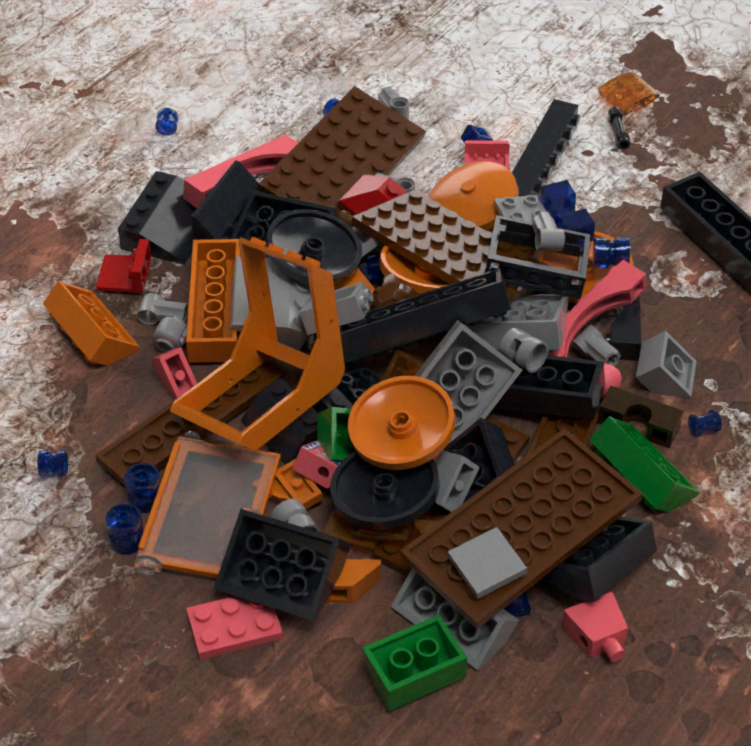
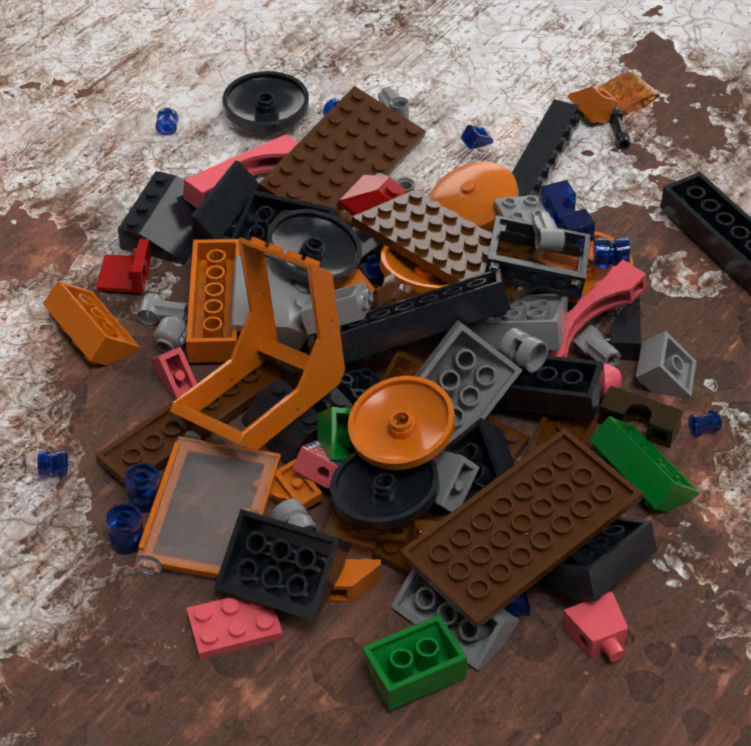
(265, 101): none -> black dish
(487, 152): coral bracket -> none
(487, 562): light grey tile -> none
(594, 103): none -> orange slope

